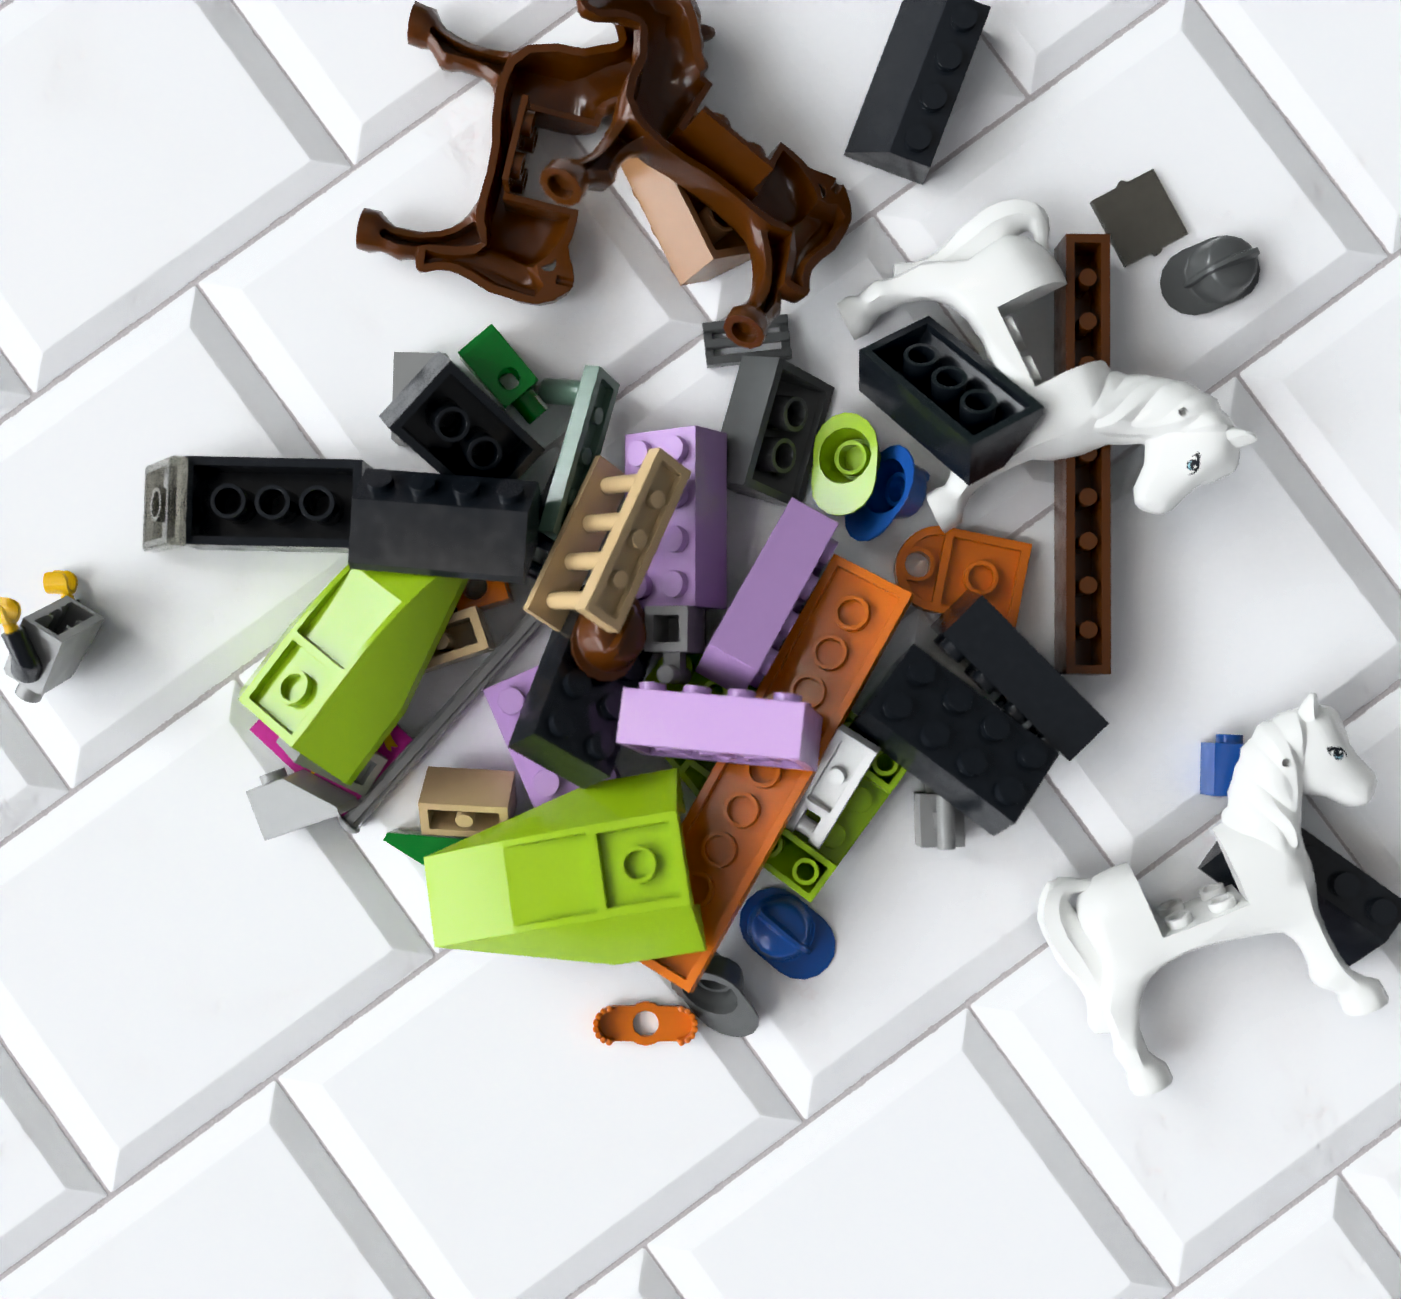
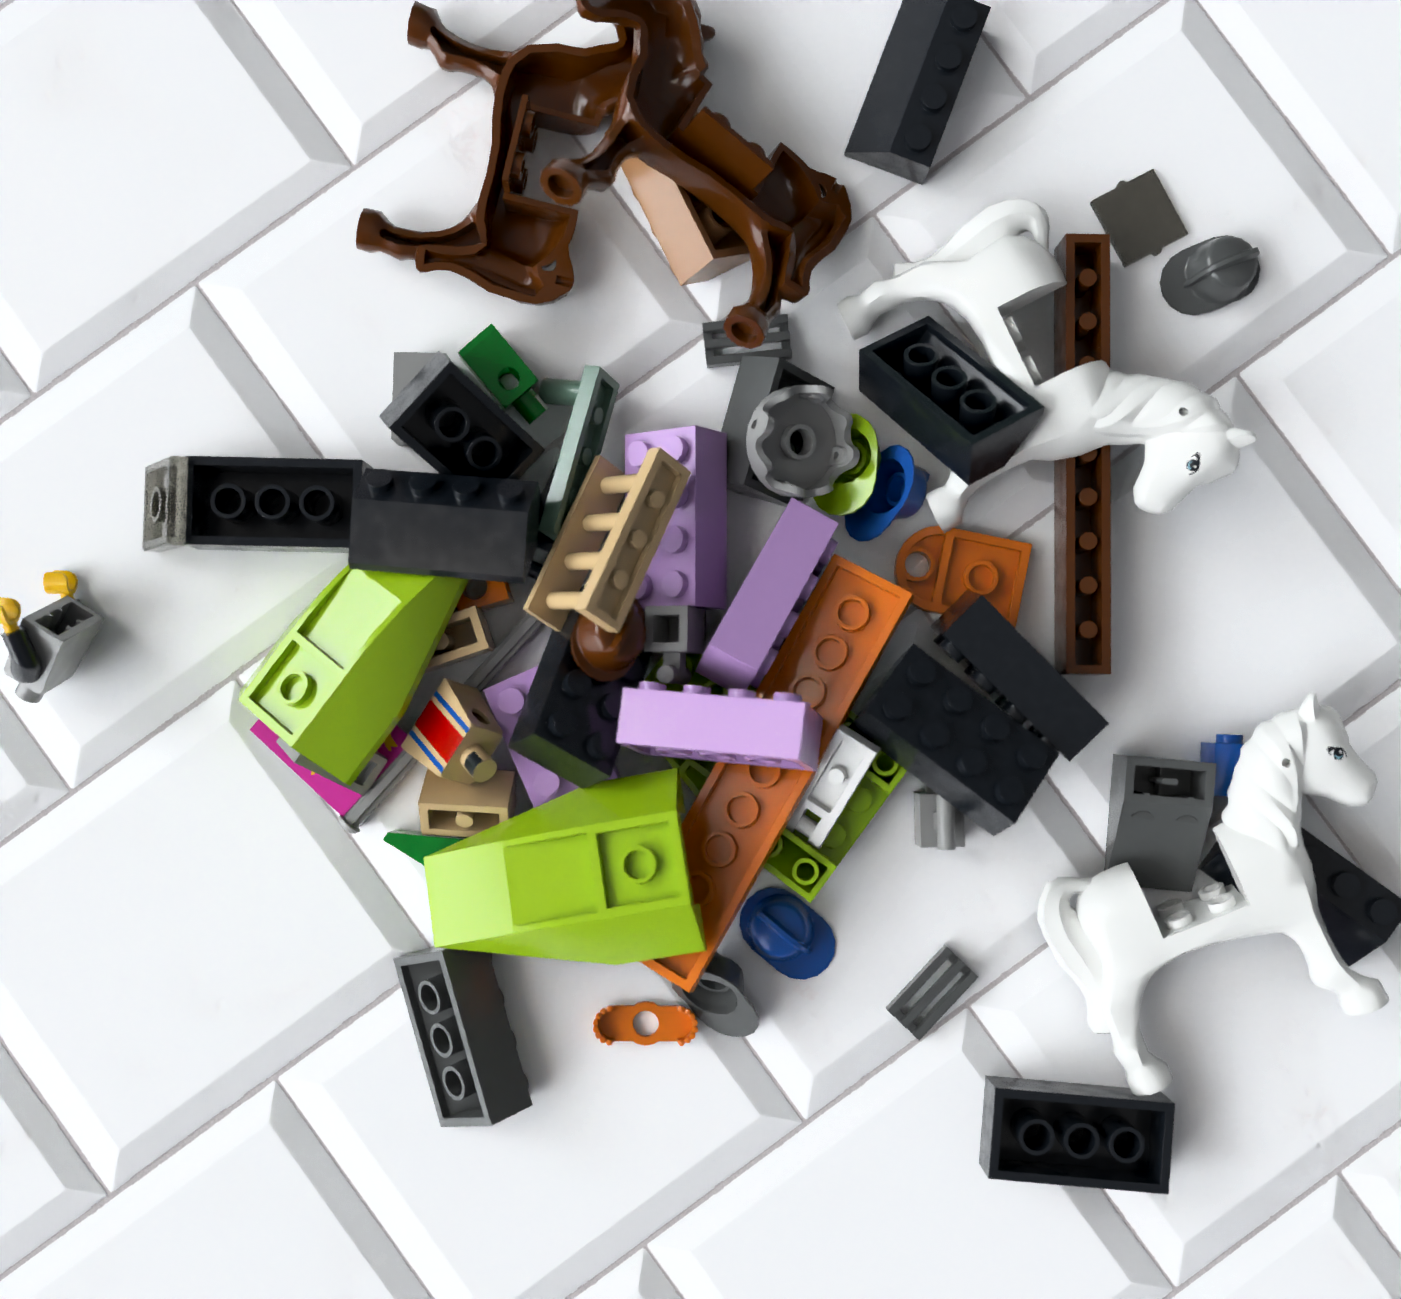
(295, 801): slope -> none
(456, 734): none -> tan torso
(463, 1036): none -> dark grey slope
(825, 435): none -> light grey plate
(943, 1004): none -> dark grey tile
(1076, 1135): none -> black brick
(1159, 818): none -> dark grey slope

